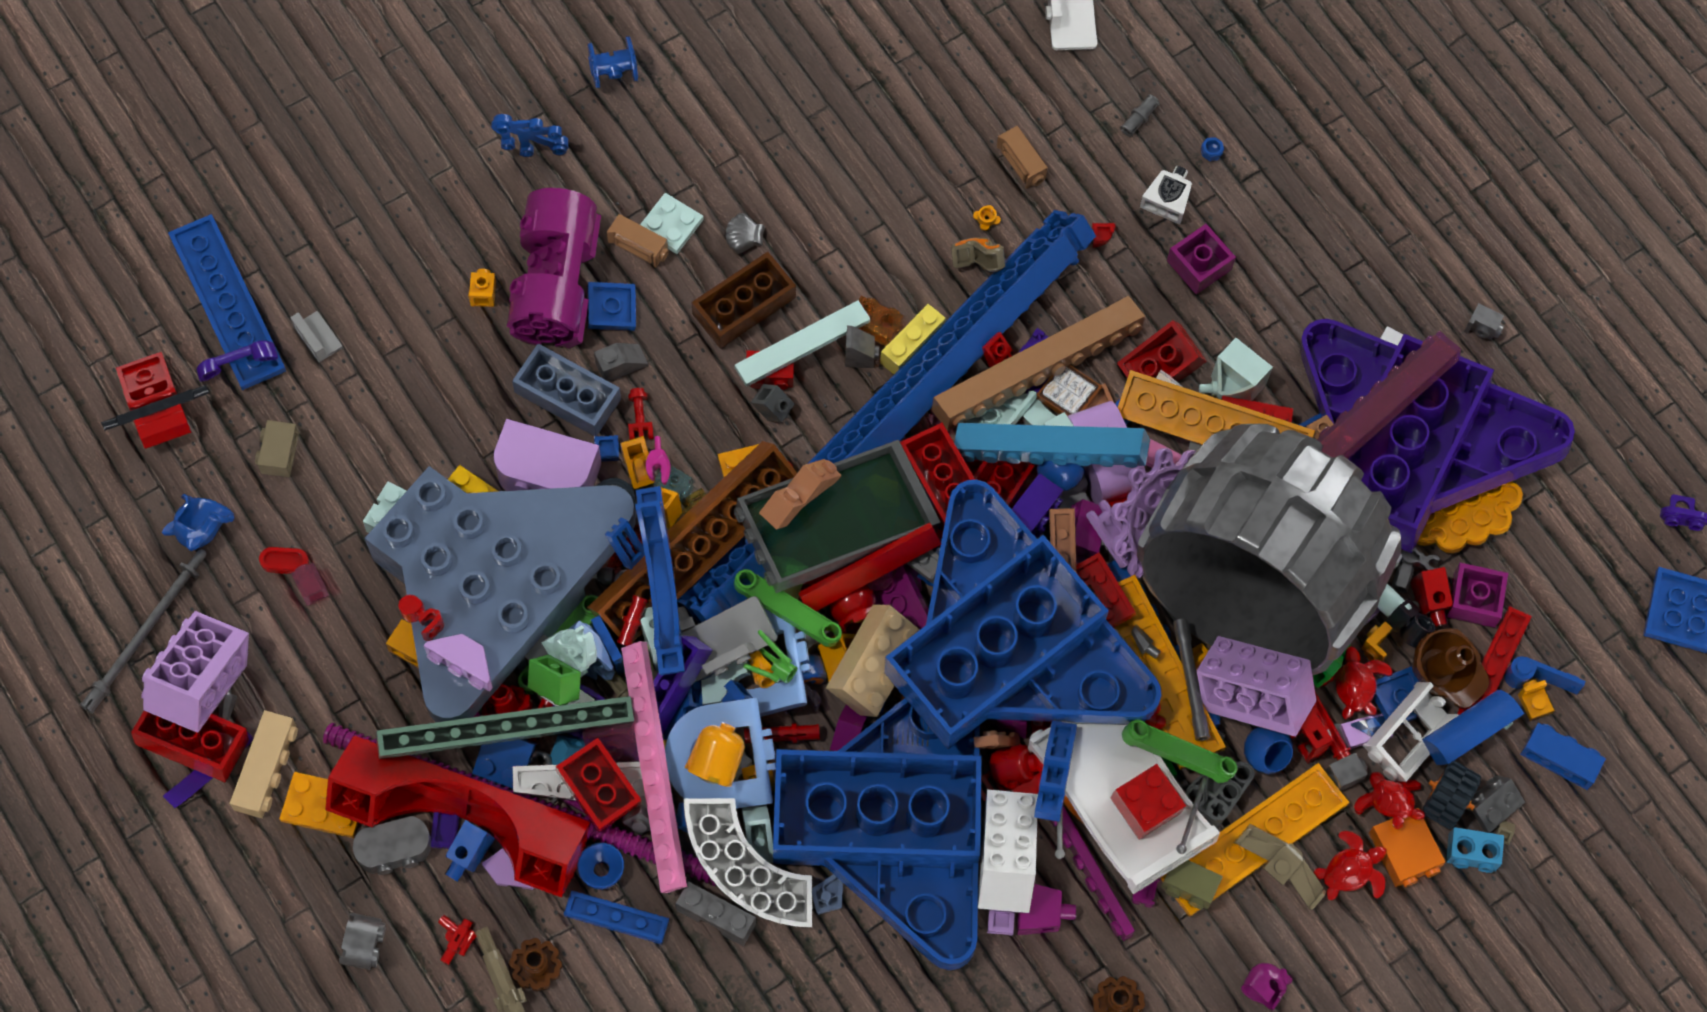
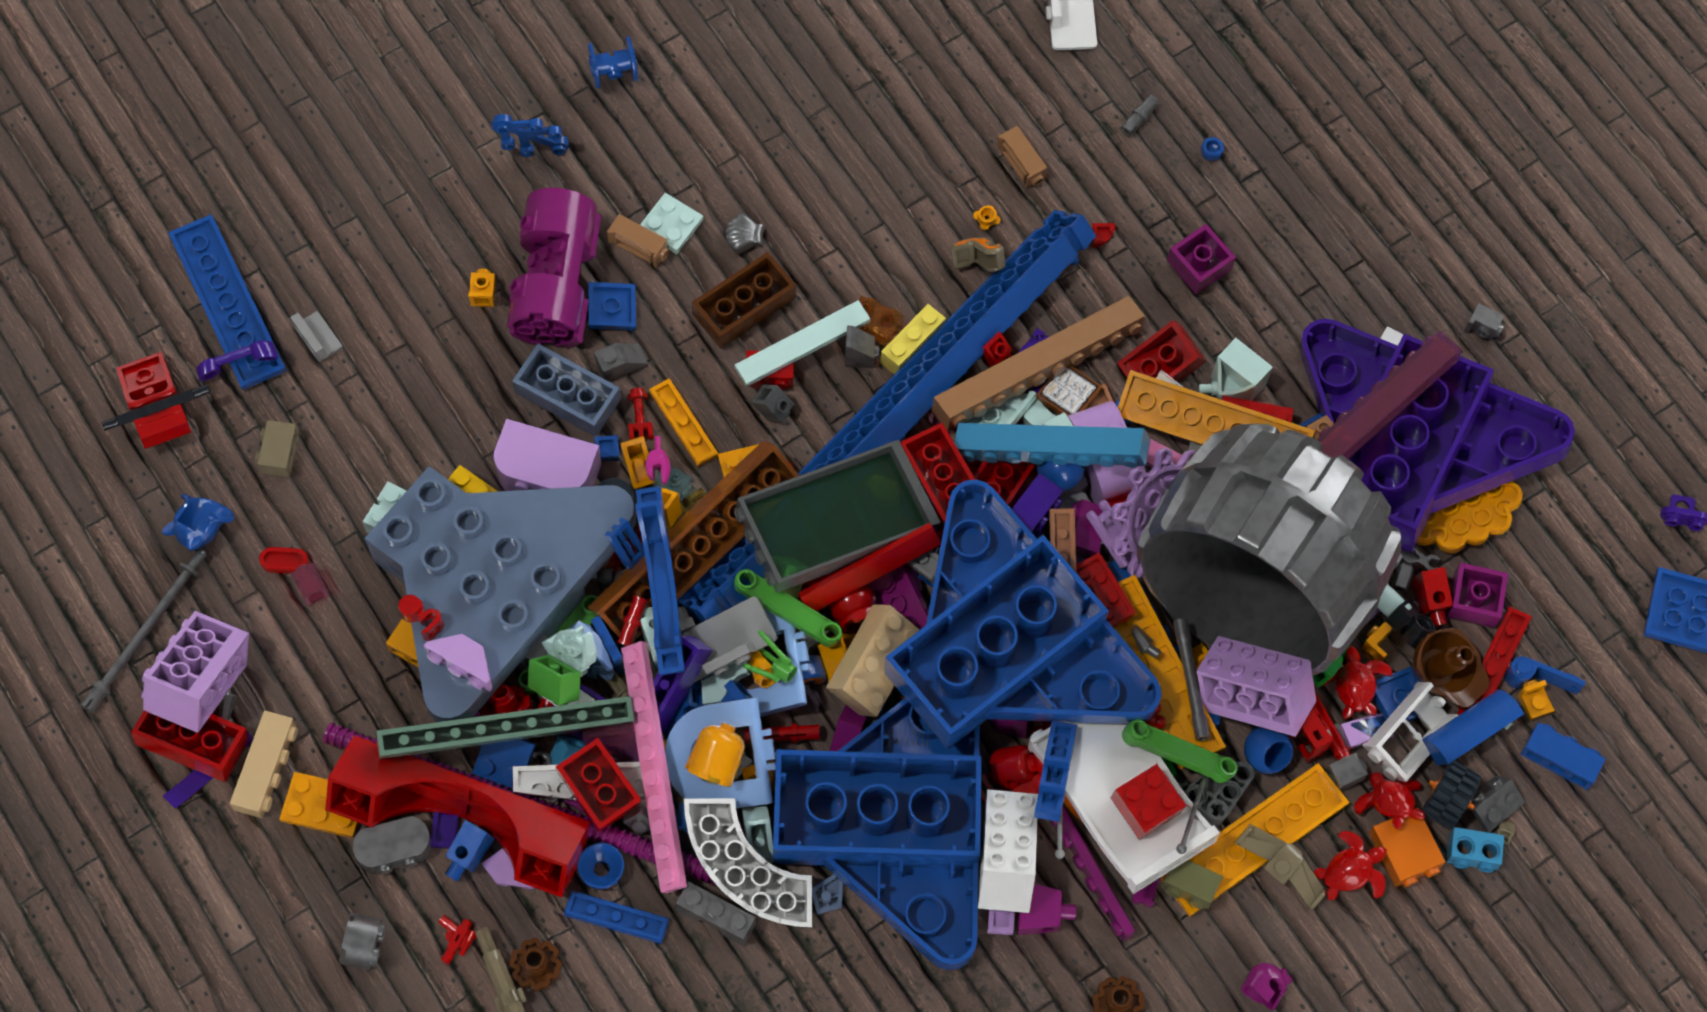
(683, 423): none -> light orange tile
(803, 488): nougat arch -> none
(996, 740): nougat hinge -> none
(1168, 195): white torso -> none

